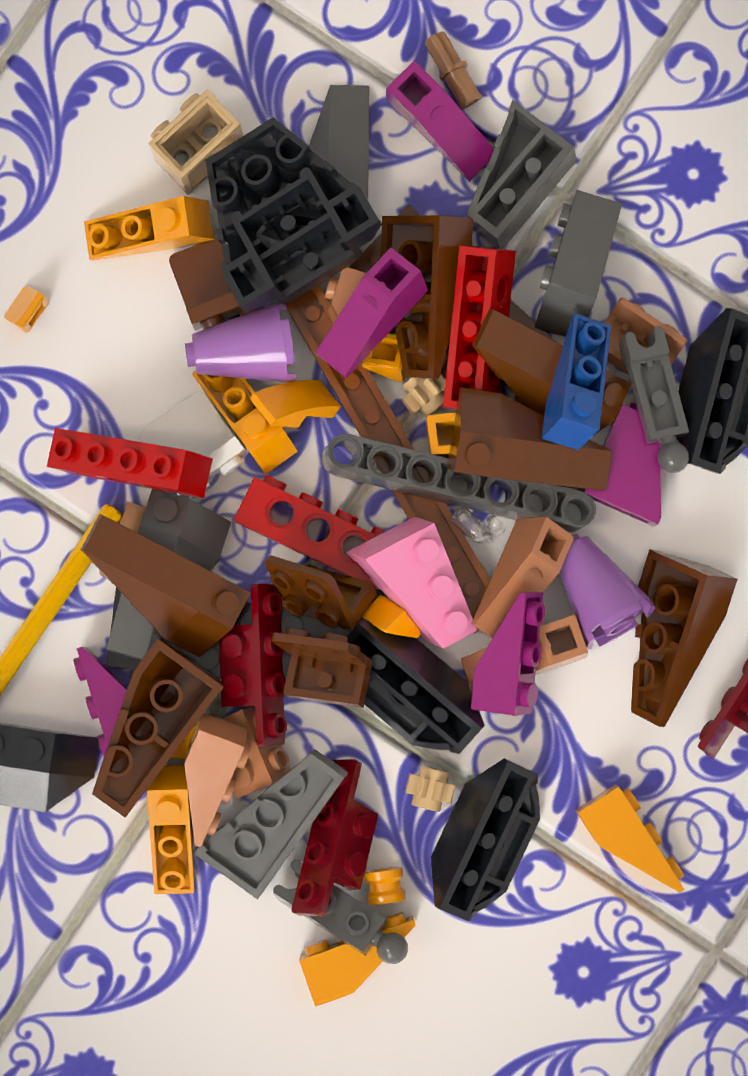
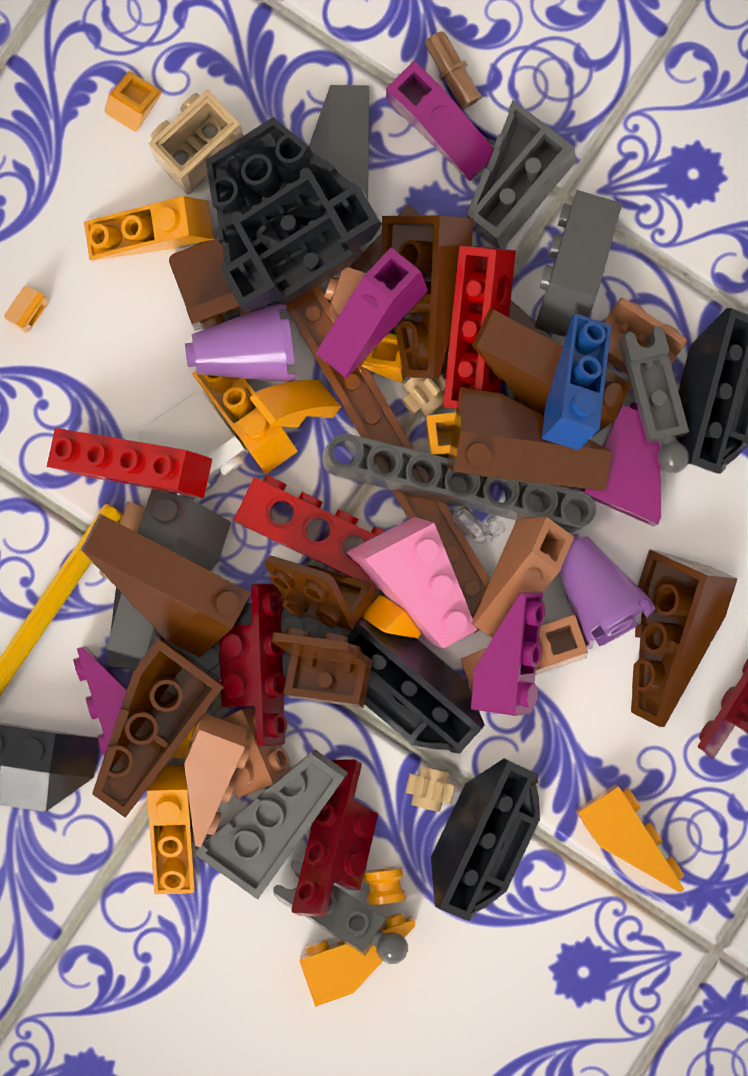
(132, 101): none -> light orange slope

